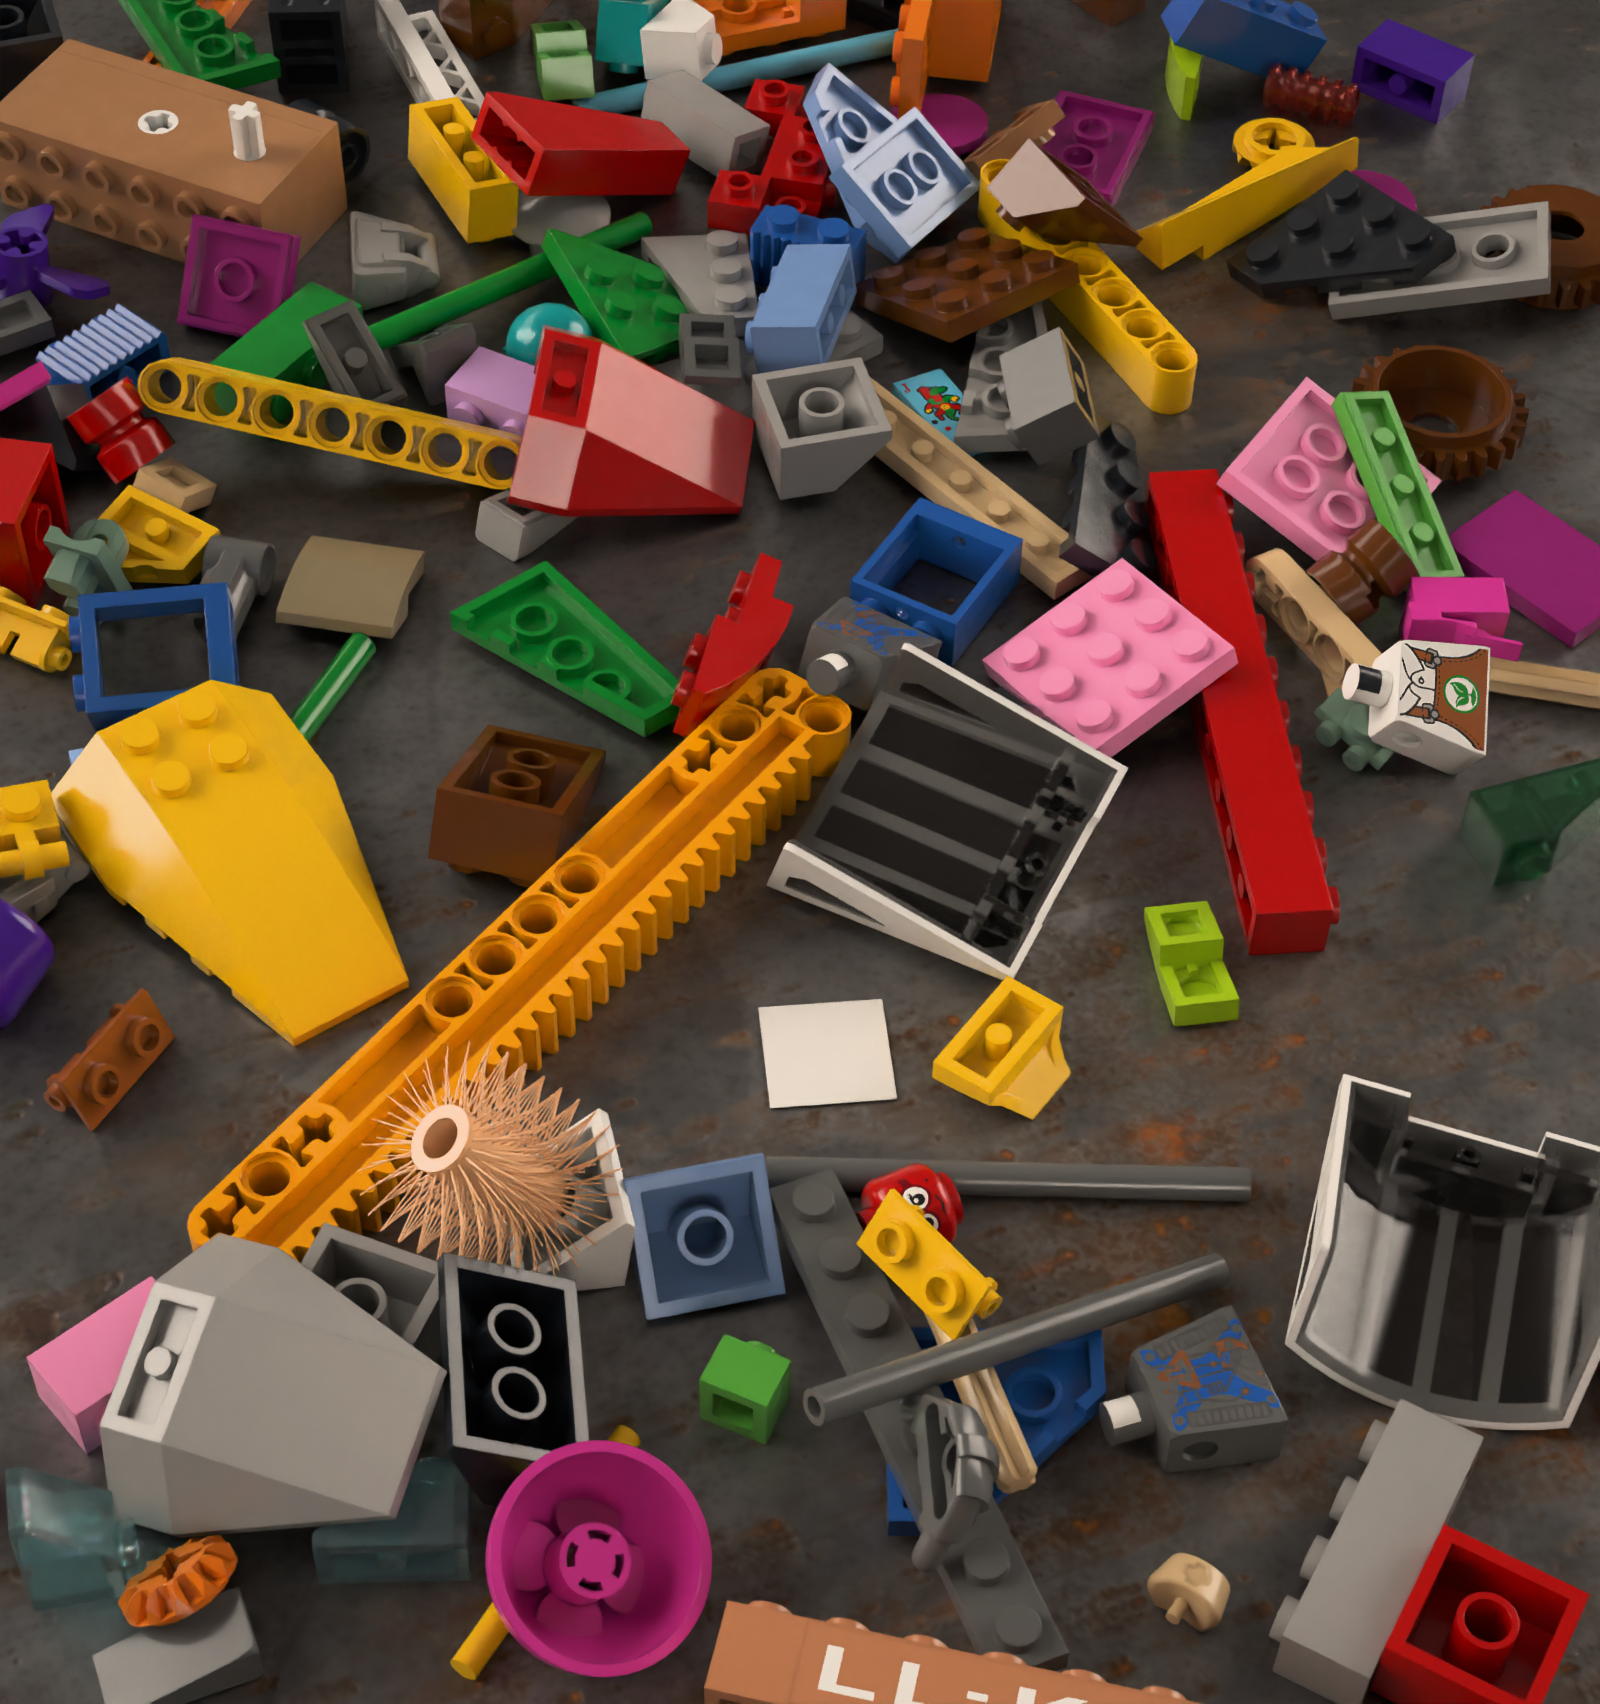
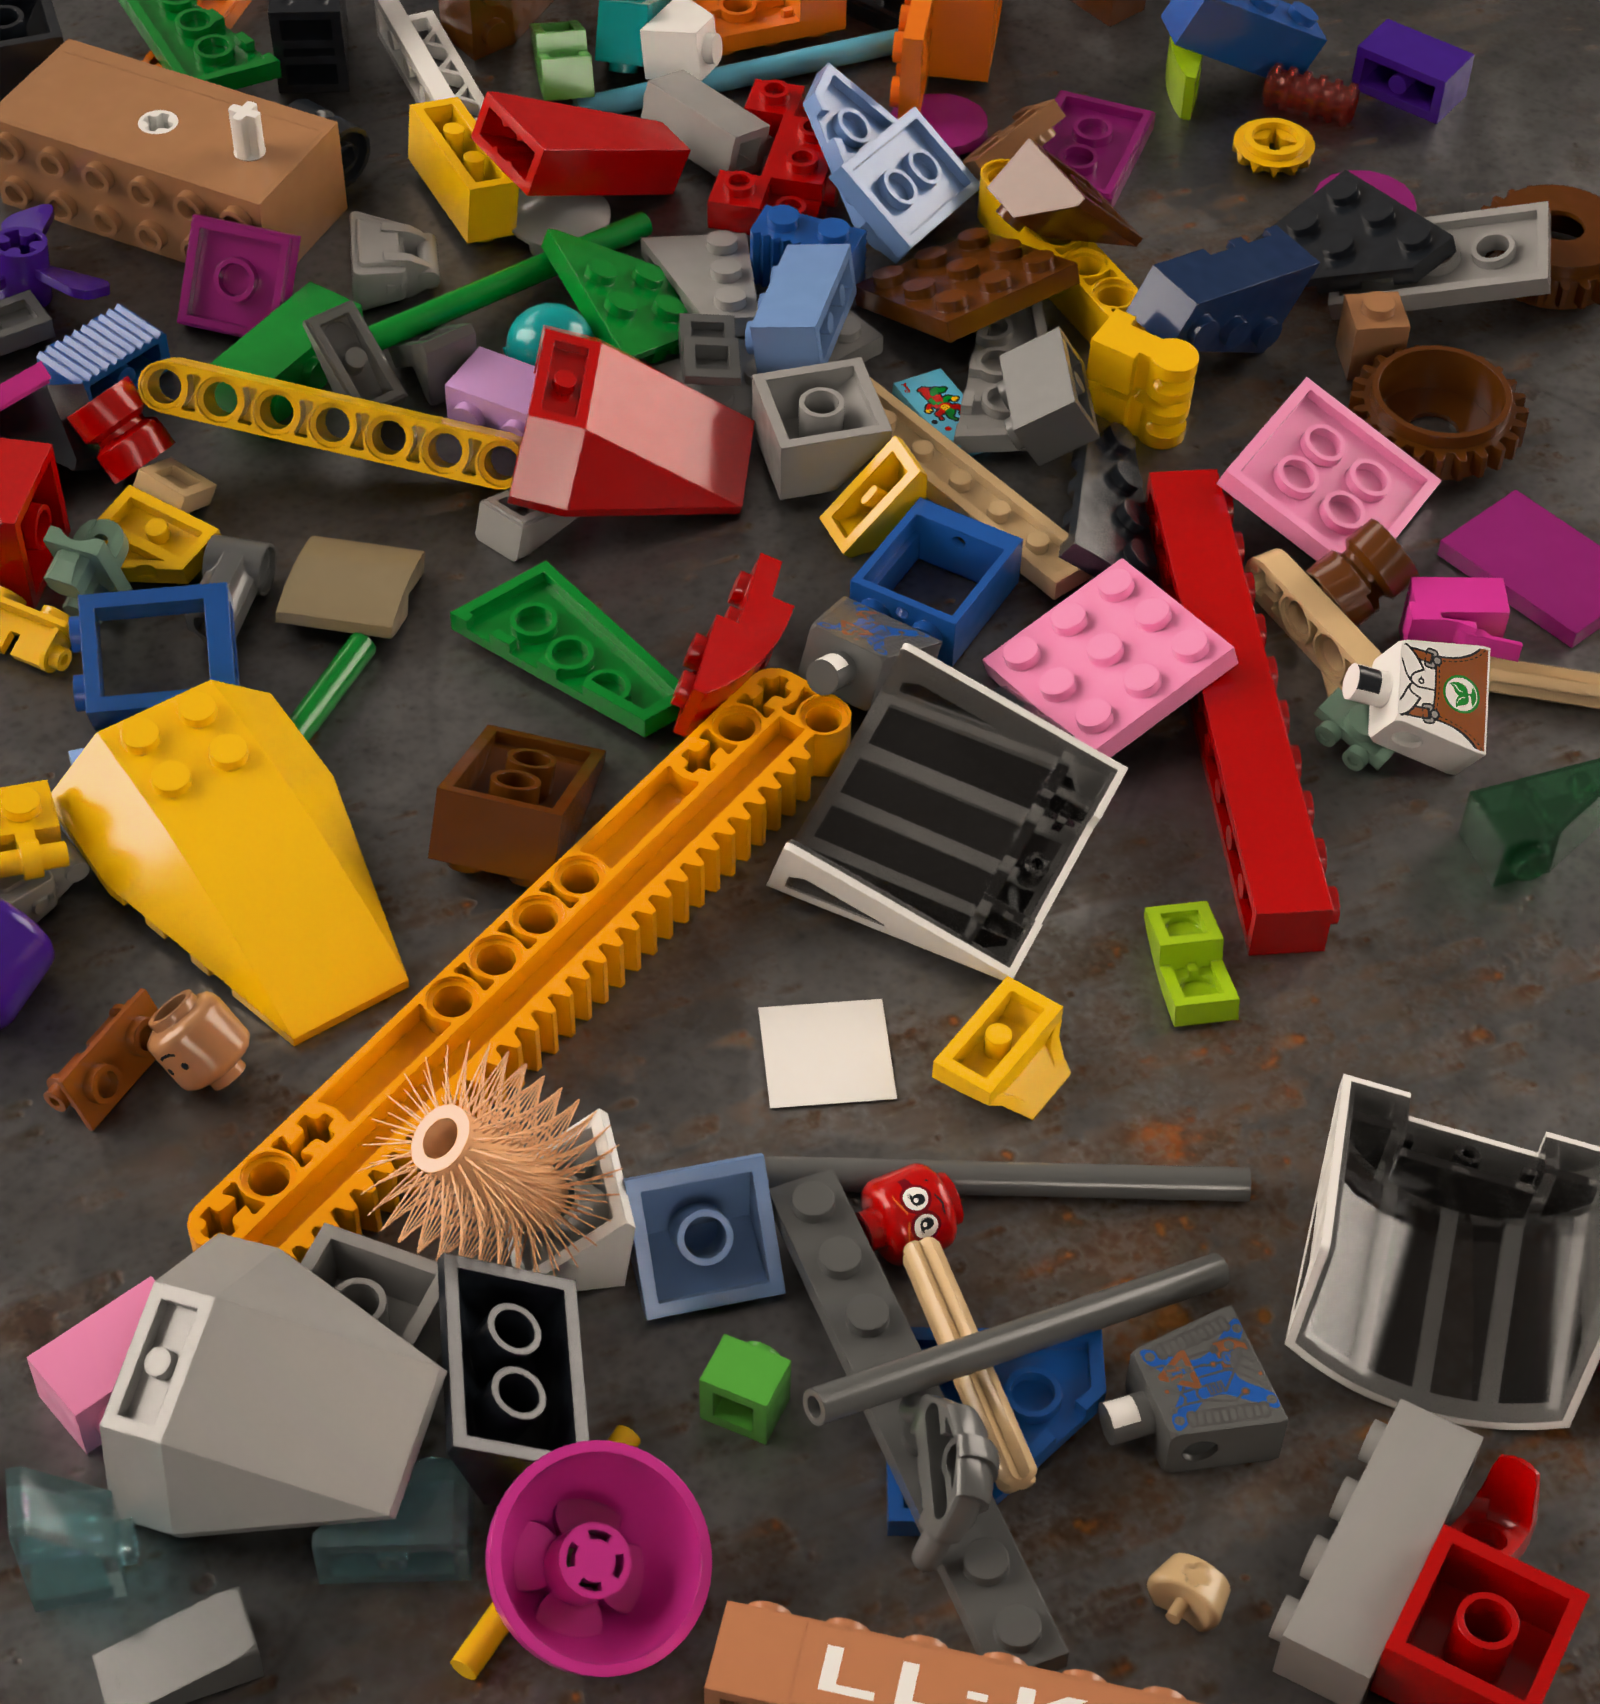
(178, 1582): orange gear -> none
(198, 1041): none -> medium nougat head
(876, 500): none -> yellow slope
(927, 1266): yellow hinge -> none
(1142, 380): none -> yellow legs
(1227, 297): none -> dark blue wedge
(1246, 203): yellow wedge -> none
(1370, 327): none -> medium nougat brick
(1395, 480): bright green tile -> none
(1504, 1507): none -> red hair

